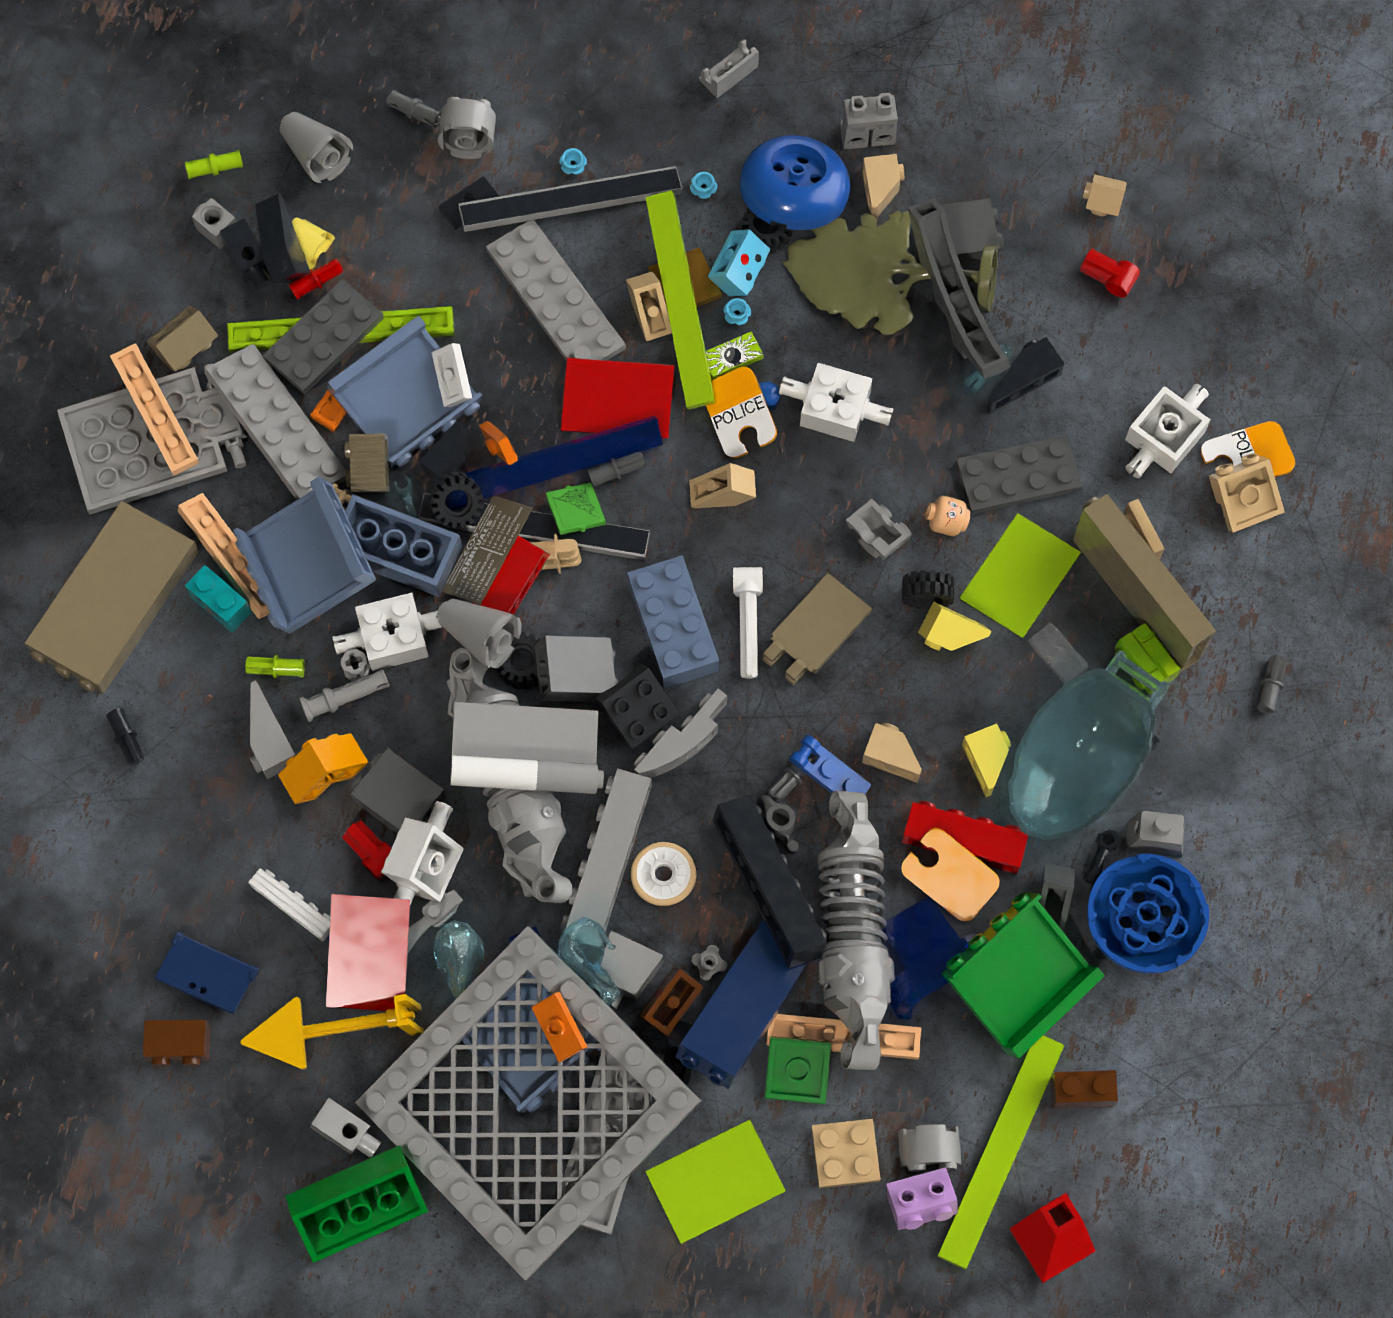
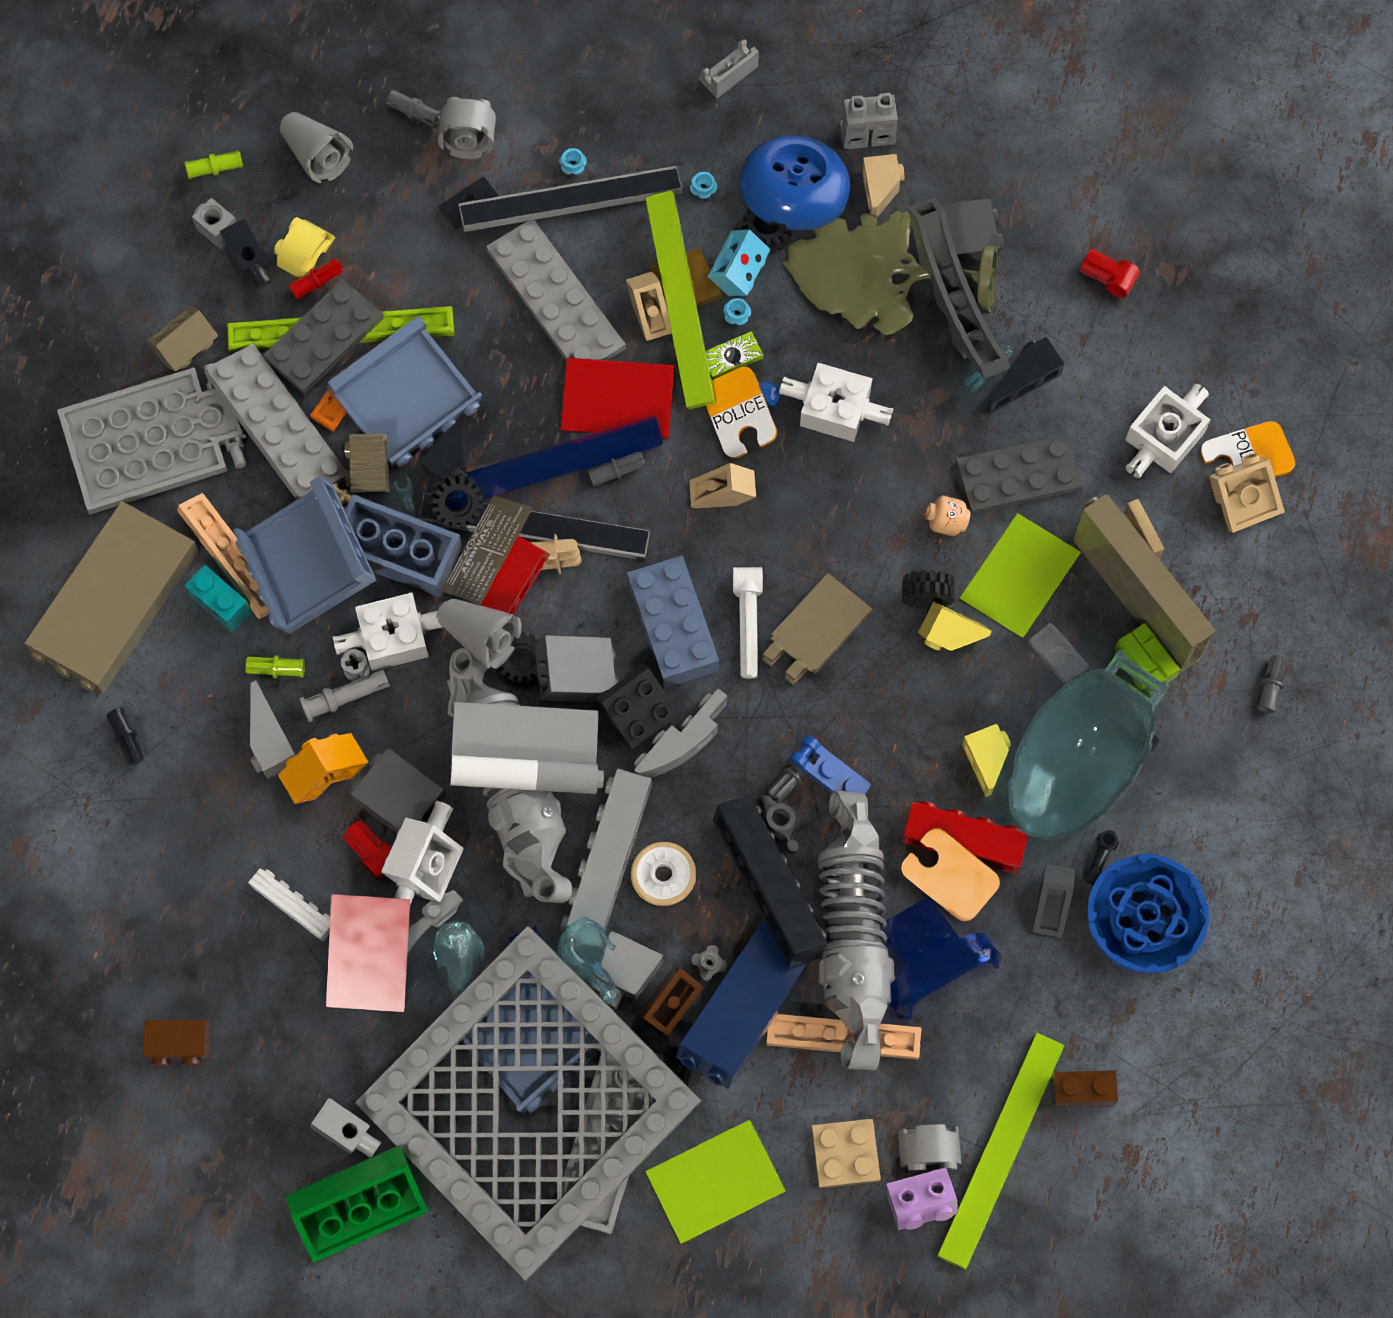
(154, 409): light nougat plate -> none
(209, 970): dark blue door -> none
(279, 242): black slope -> none
(285, 1036): yellow piece -> none
(451, 375): white plate -> none
(498, 443): orange plate -> none
(559, 1027): orange plate -> none
(575, 508): bright green piece -> none
(797, 1070): green tile -> none
(877, 531): light grey cylinder -> none
(891, 752): tan slope -> none
(1021, 975): green panel -> none
(1053, 1238): red slope -> none
(1104, 195): tan brick -> none
(1156, 834): light grey torso -> none

